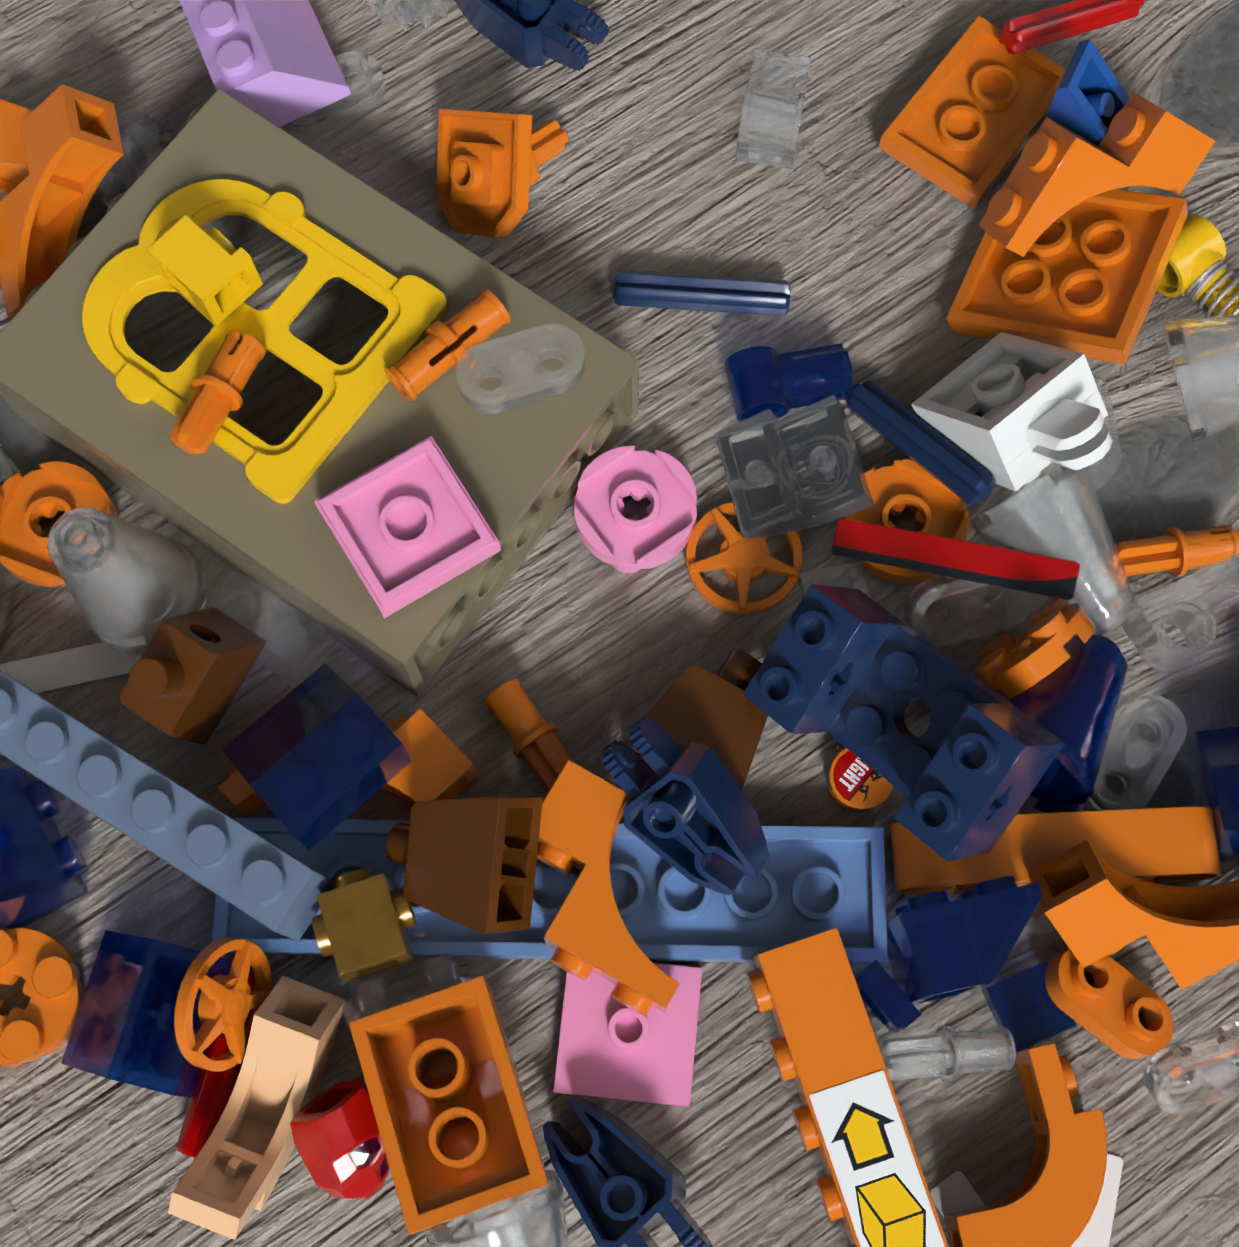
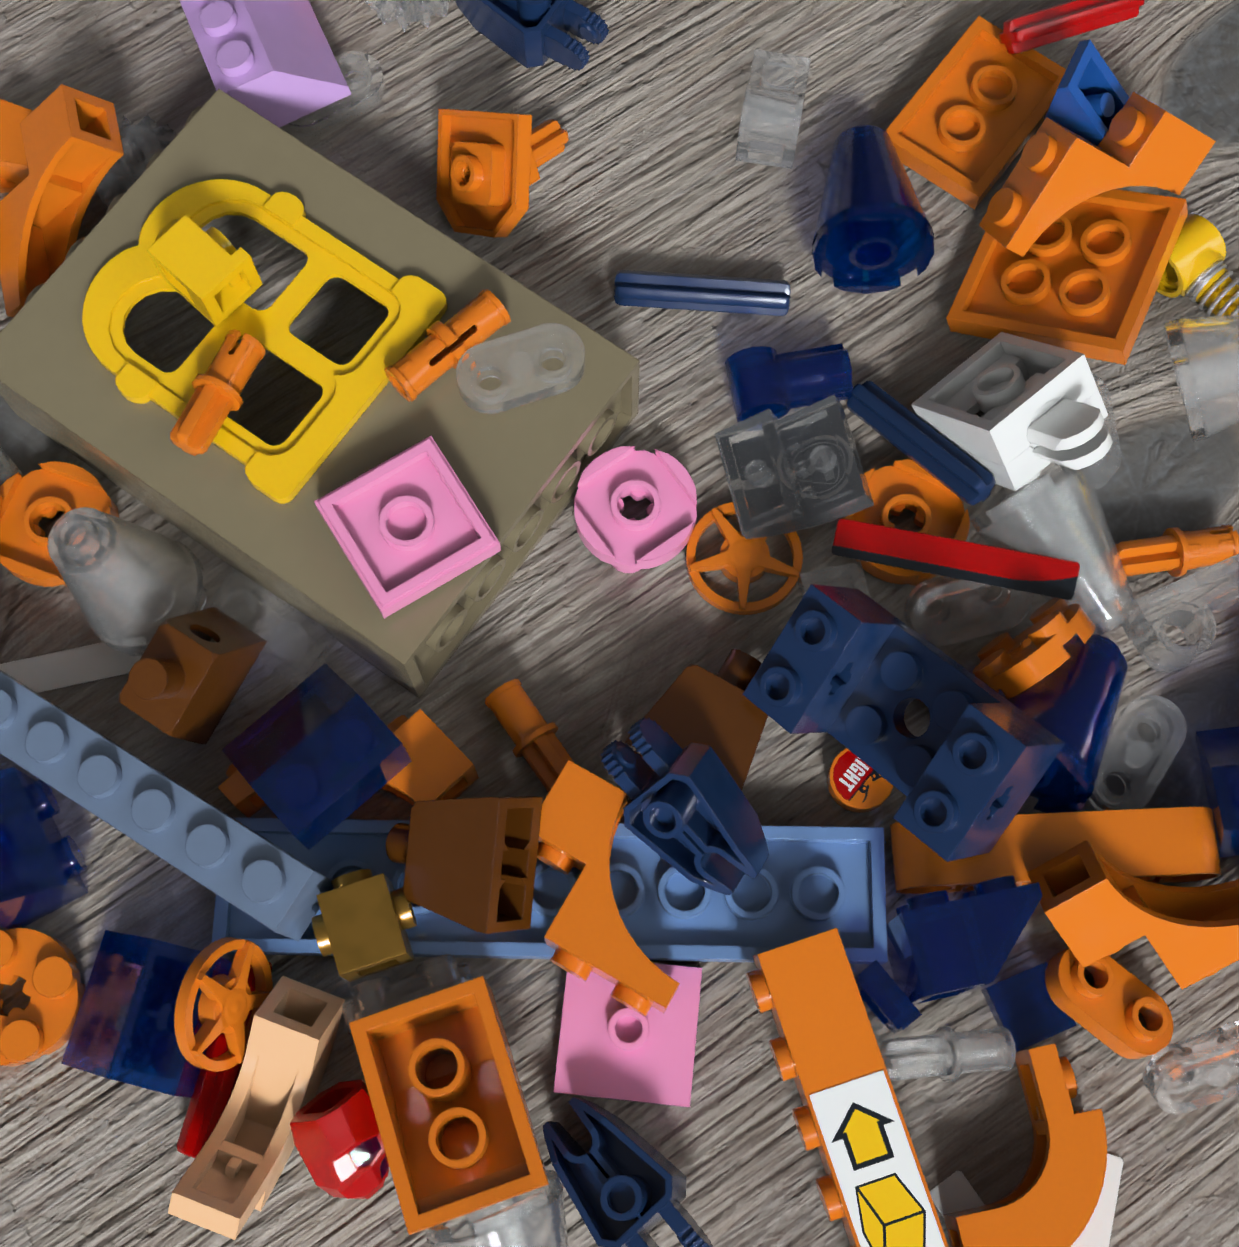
(869, 216): none -> clear blue cone

